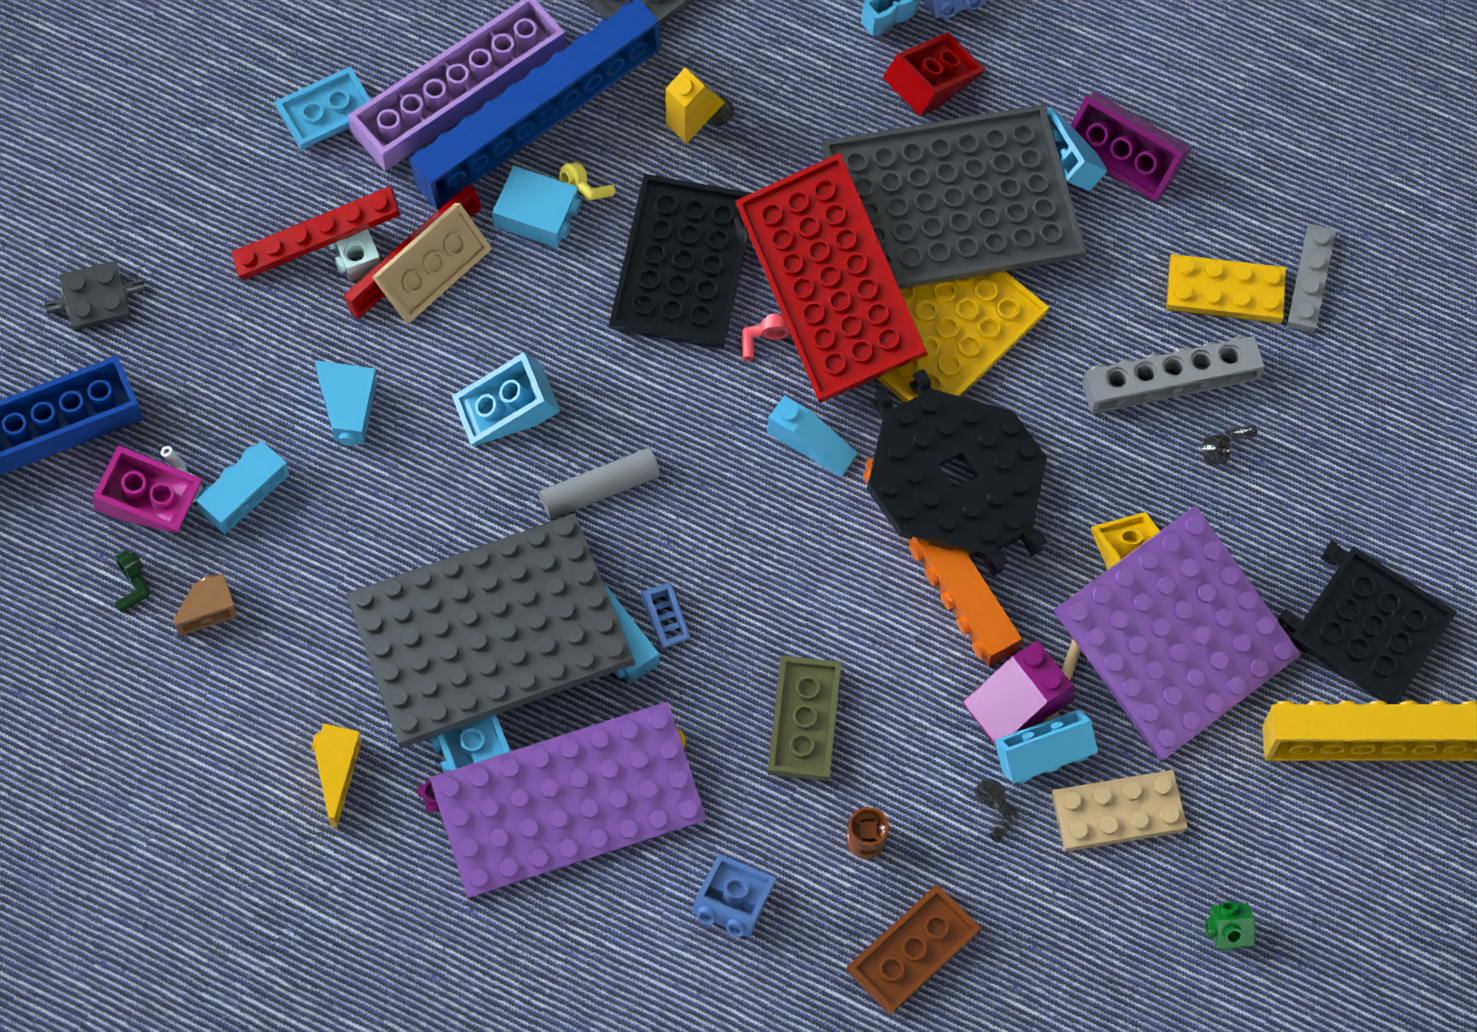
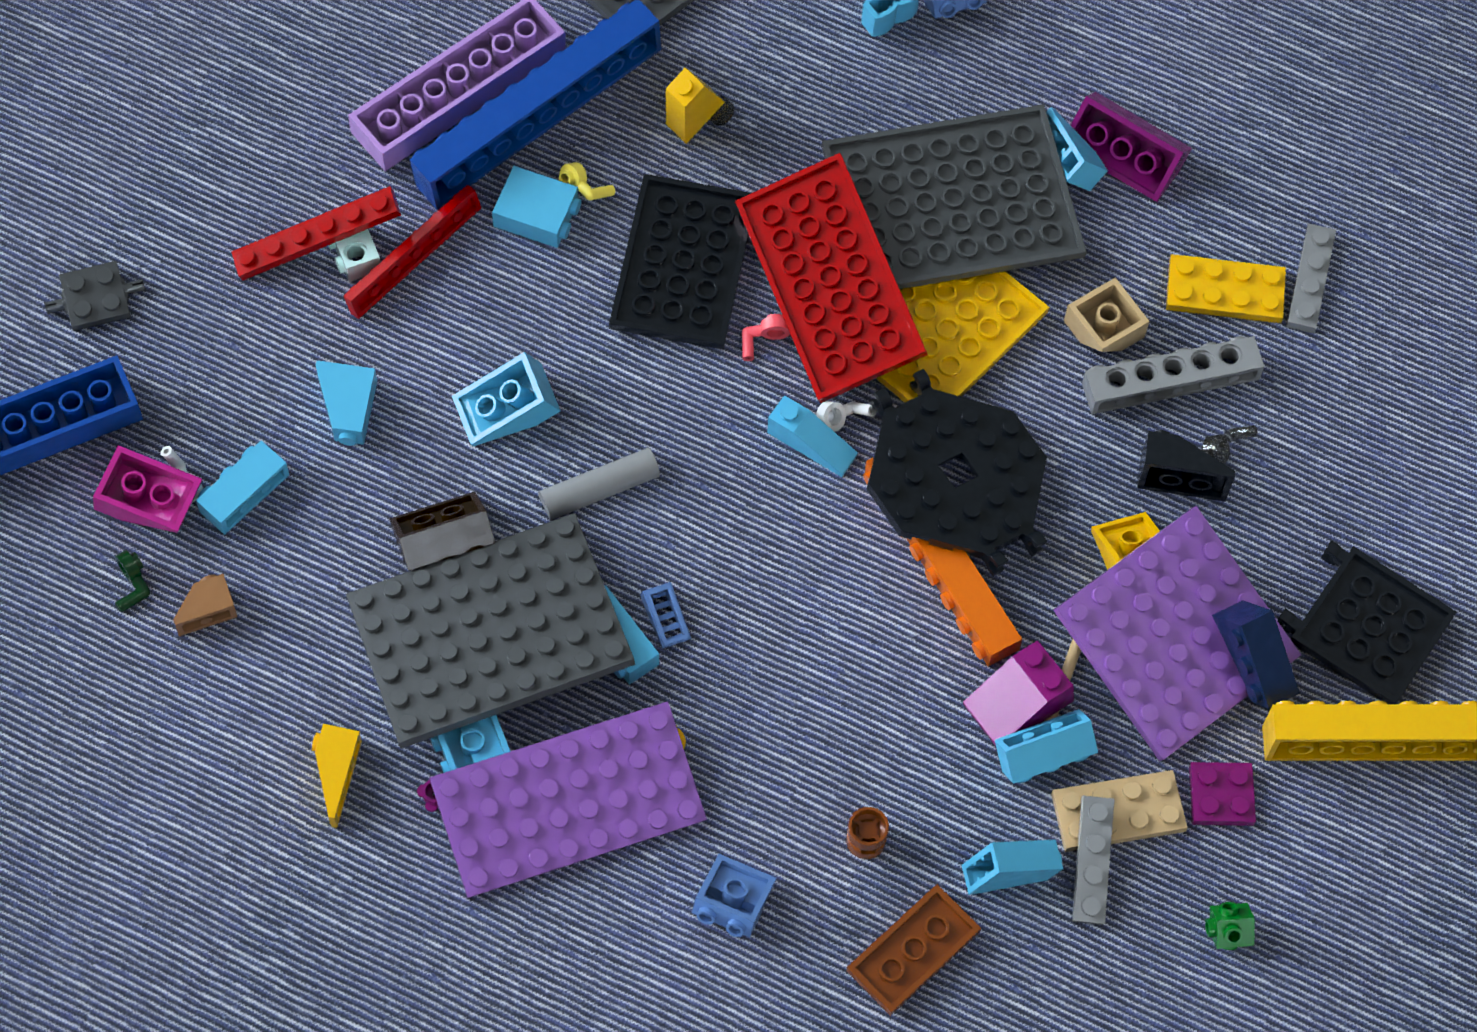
(322, 107): medium azure plate -> none
(432, 262): tan plate -> none
(442, 530): none -> slope
(804, 718): olive plate -> none
(835, 414): none -> white plate
(932, 72): red slope -> none
(992, 795): clear smoke plate -> none
(1011, 865): none -> medium azure slope
(1093, 860): none -> light grey plate
(1106, 318): none -> tan slope
(1181, 468): none -> black slope
(1222, 793): none -> magenta plate
(1257, 652): none -> dark blue wedge

